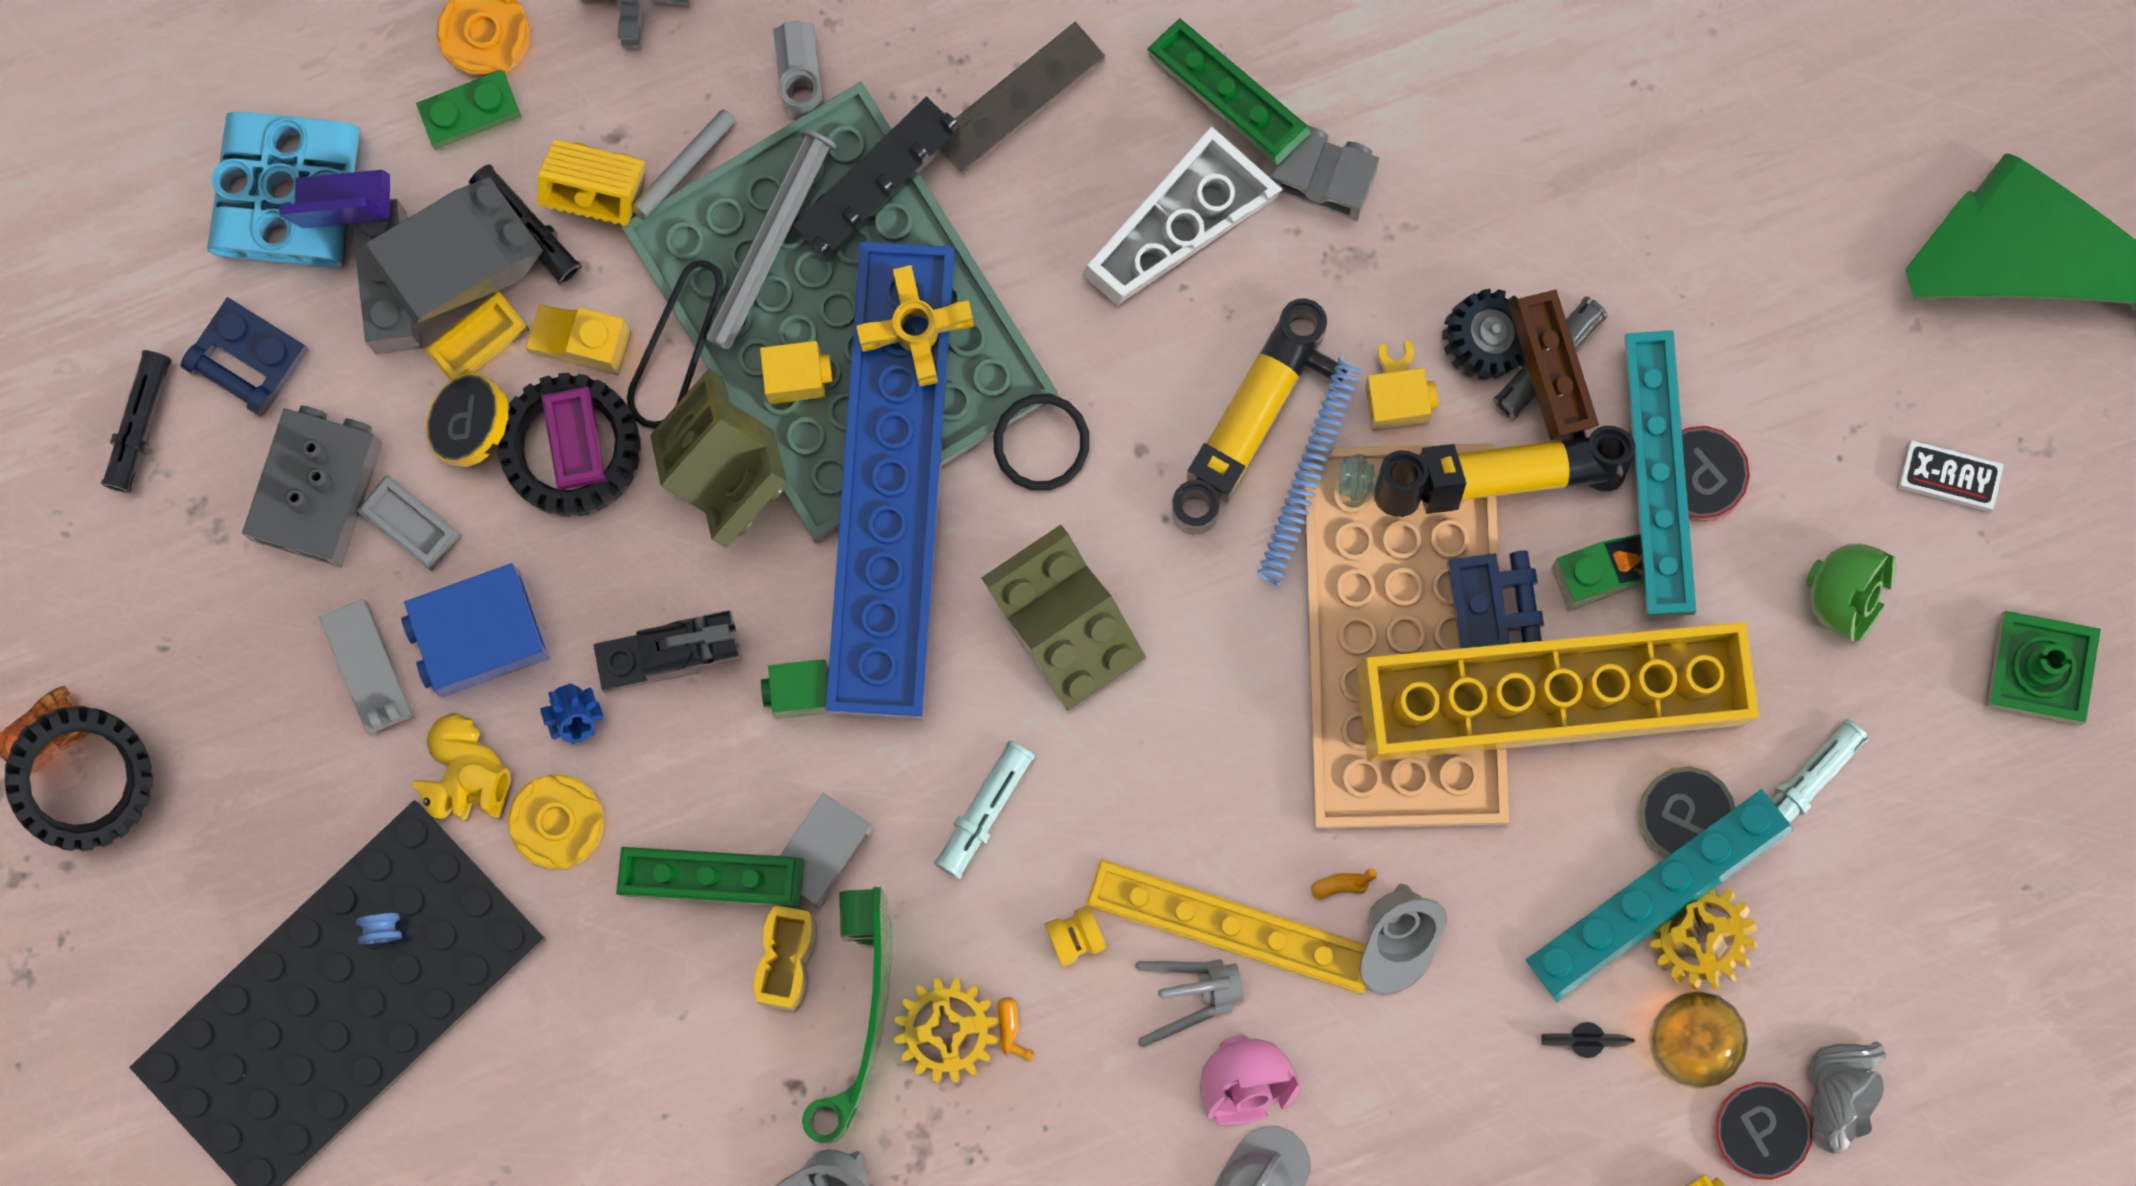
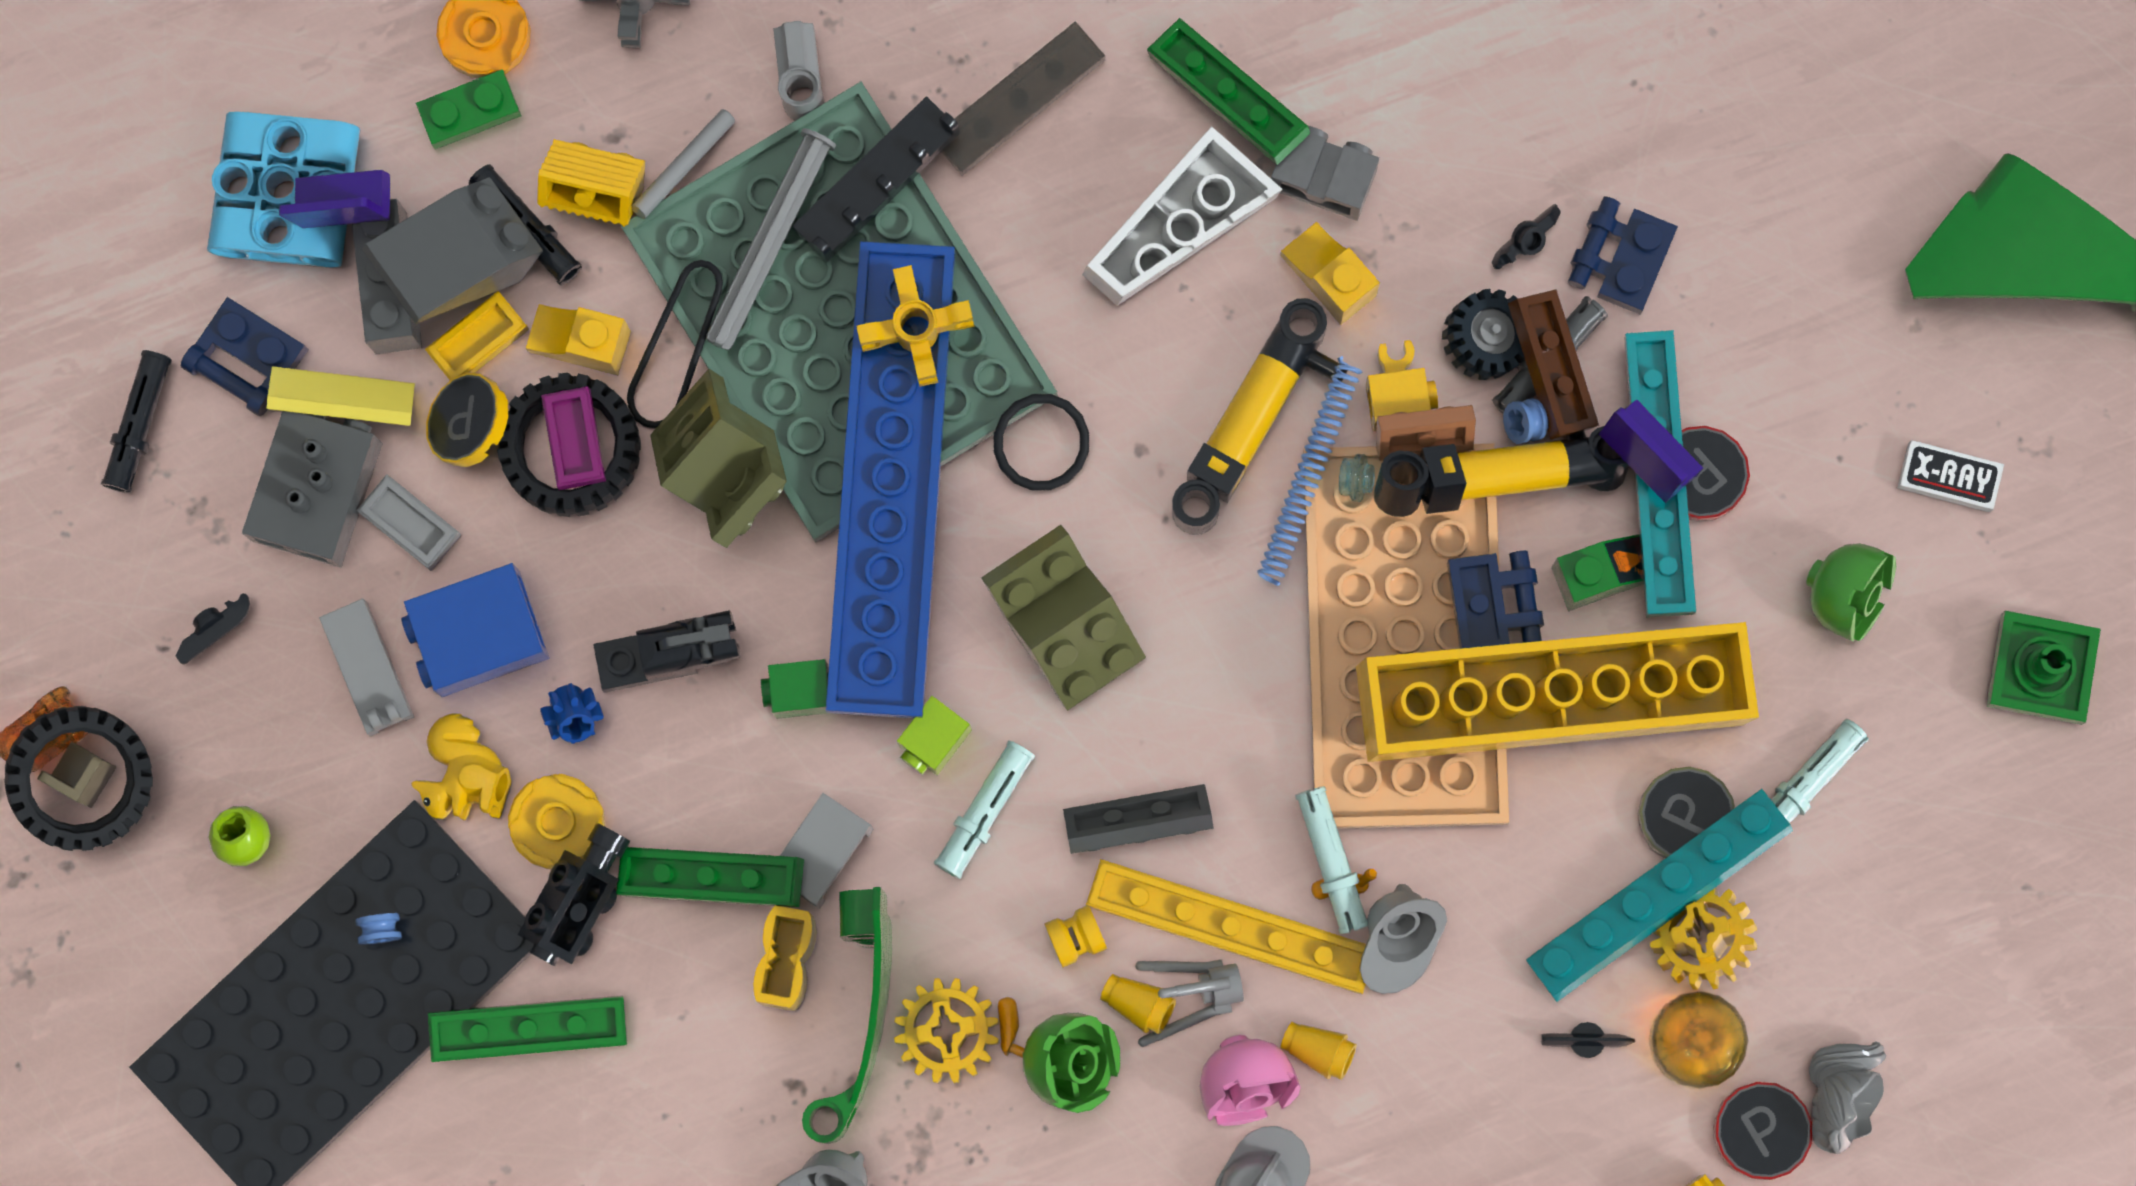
(79, 775): none -> dark tan panel
(211, 626): none -> black piece
(239, 836): none -> lime piece
(340, 396): none -> light yellow tile
(527, 1028): none -> green tile
(574, 899): none -> black brick
(795, 372): yellow brick -> none
(934, 738): none -> lime brick
(1071, 1061): none -> bright green cylinder
(1138, 819): none -> dark grey plate
(1138, 1003): none -> yellow cone
(1320, 1049): none -> yellow cone
(1331, 272): none -> yellow arch
(1332, 860): none -> light aqua pin
(1426, 429): none -> nougat plate
(1525, 421): none -> medium blue bush
(1527, 238): none -> black piece
(1636, 260): none -> dark blue plate
(1650, 450): none -> dark purple panel

